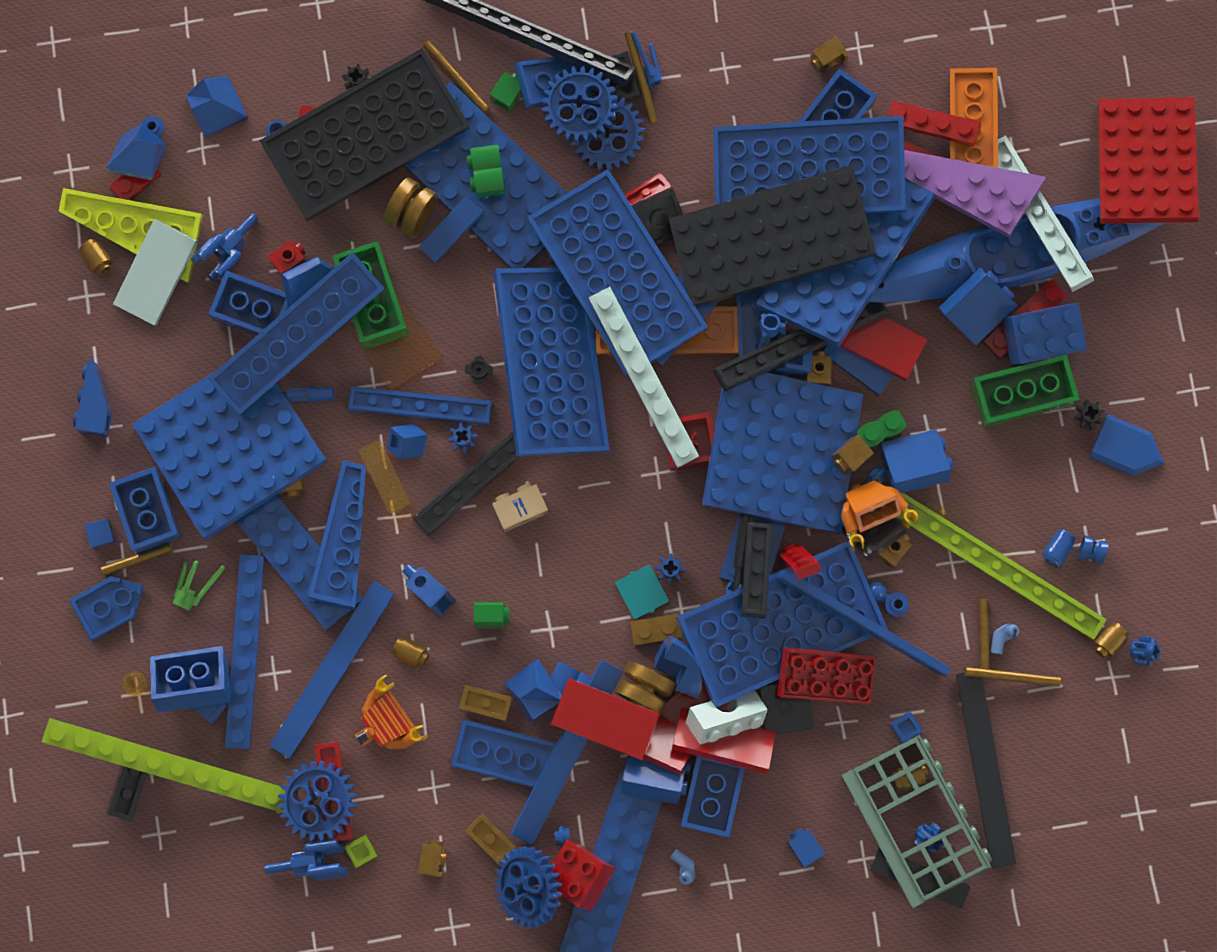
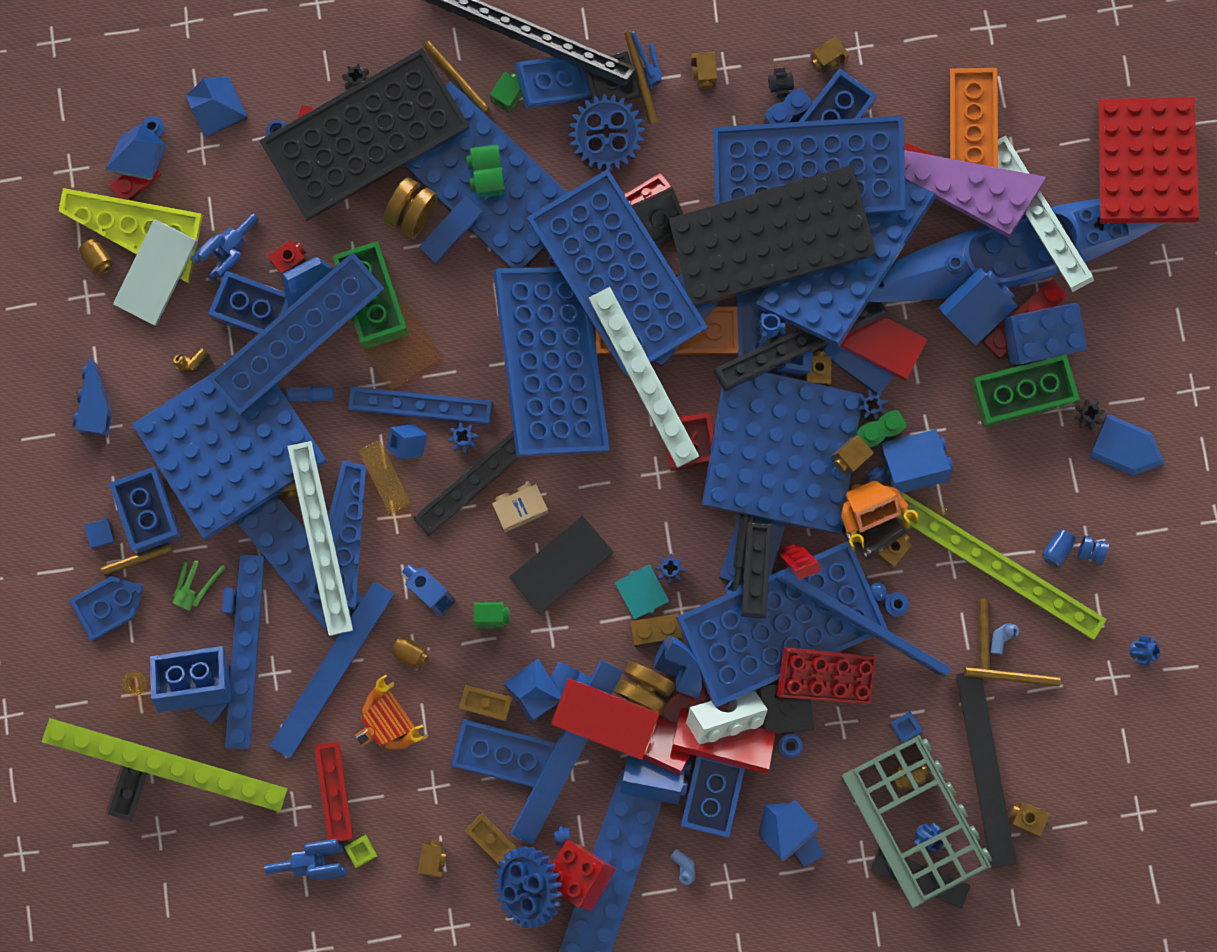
(190, 363): none -> pearl gold arm
(229, 601): none -> blue tile
(297, 810): blue gear -> none
(320, 538): none -> light aqua plate
(478, 362): black plate -> none
(561, 564): none -> black tile
(582, 84): blue gear -> none
(705, 69): none -> pearl gold brick
(781, 82): none -> black gear
(786, 828): none -> blue slope
(790, 110): none -> blue brick
(790, 738): none -> blue plate
(871, 398): none -> blue gear
(936, 123): red plate -> none
(1028, 818): none -> pearl gold brick
(1111, 640): pearl gold brick -> none

